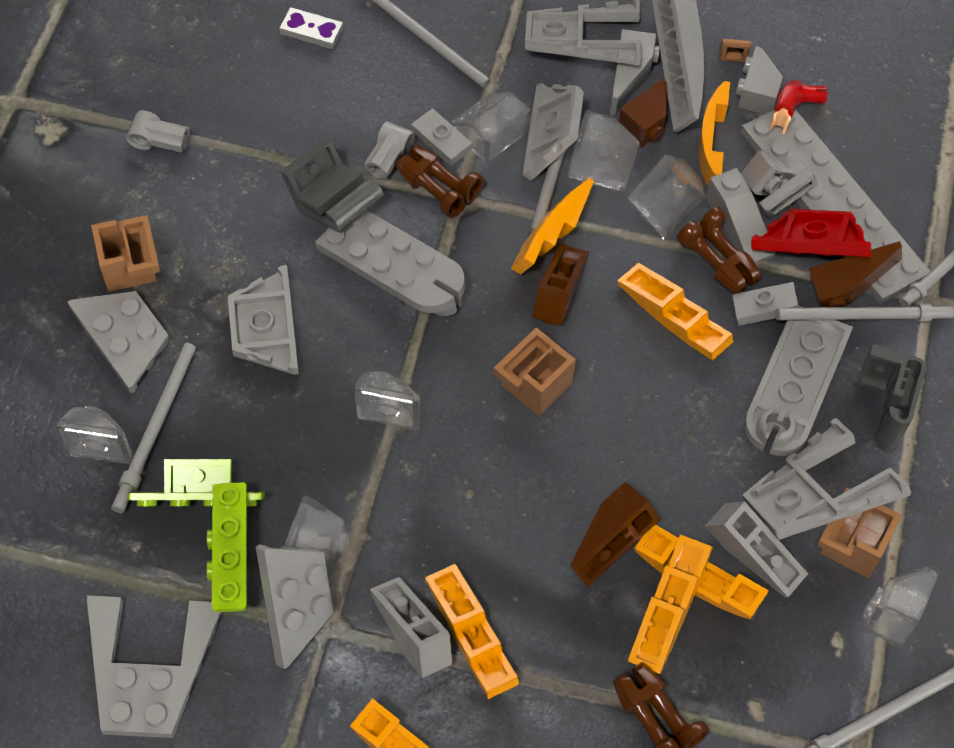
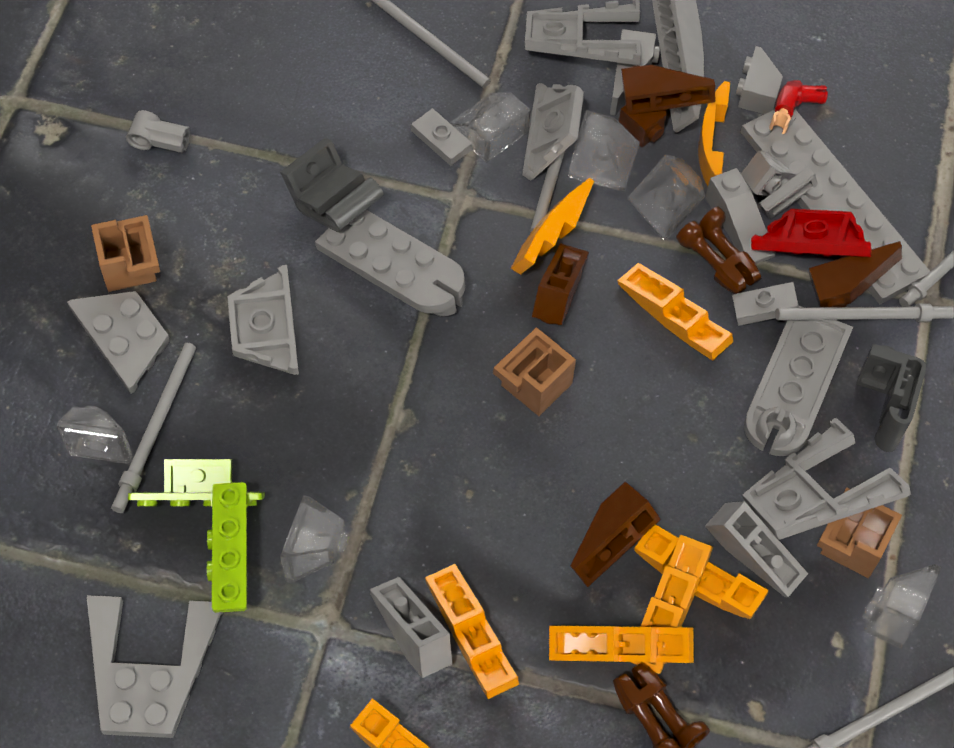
(294, 596): light grey wing -> none
(311, 28): tile -> none
(387, 400): clear slope -> none
(390, 145): light grey piece -> none
(423, 165): reddish brown piece -> none
(621, 644): none -> light orange slope
(660, 88): none -> reddish brown slope
(734, 50): medium nougat slope -> none

